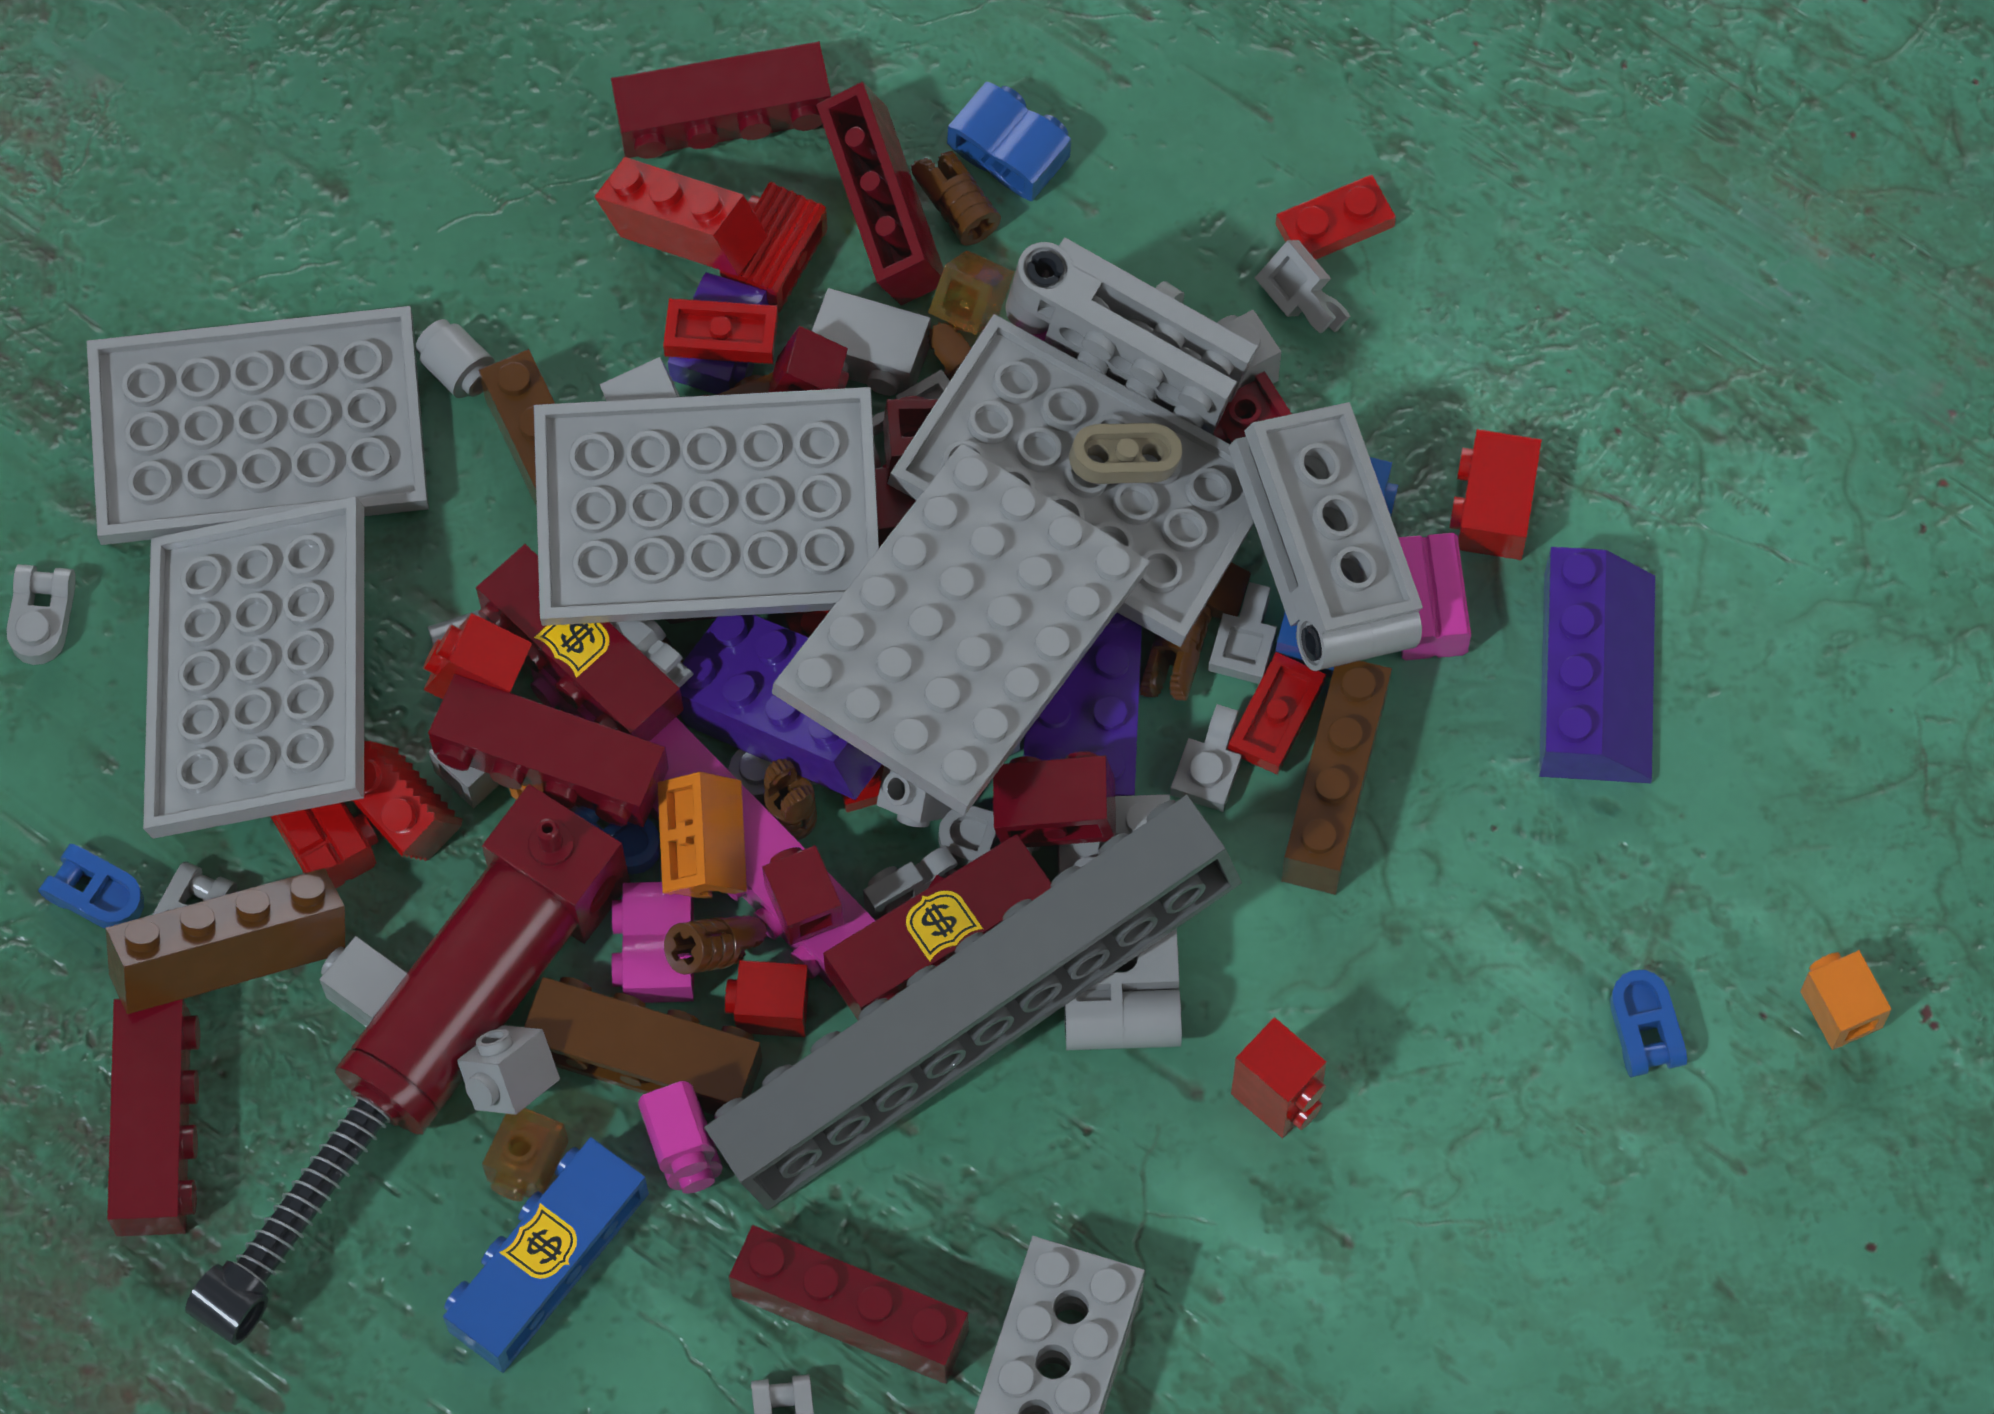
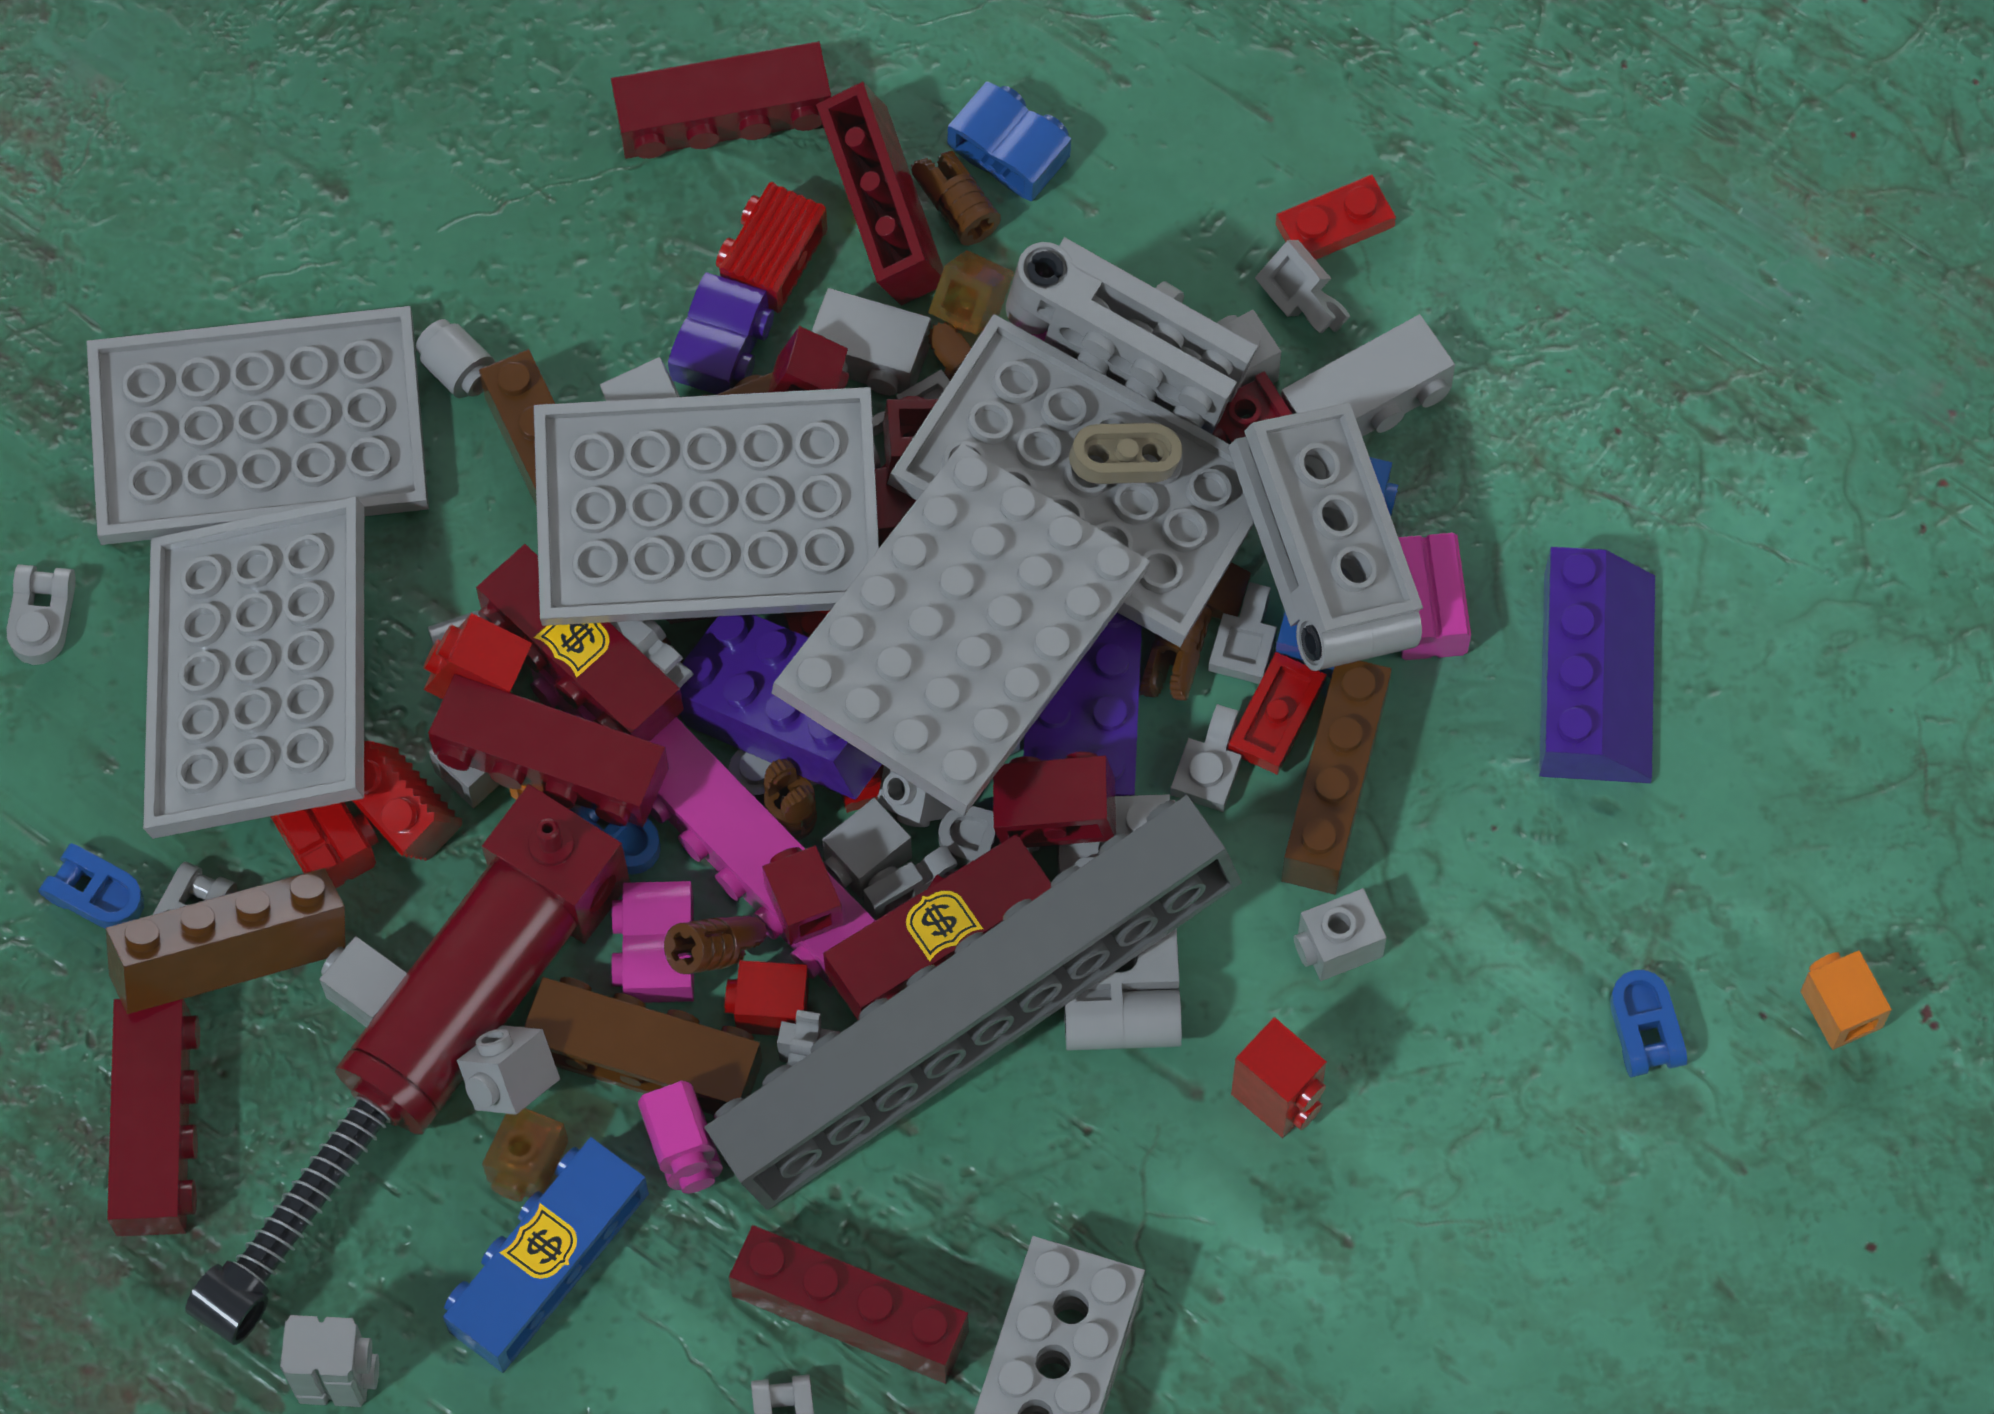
(328, 1361): none -> light grey brick
(681, 216): red brick -> none
(702, 835): orange hinge -> none
(720, 331): red plate -> none
(797, 1039): none -> light grey plate
(865, 846): none -> light grey brick
(1340, 935): none -> light grey brick
(1380, 378): none -> light grey brick
(1497, 495): red brick -> none

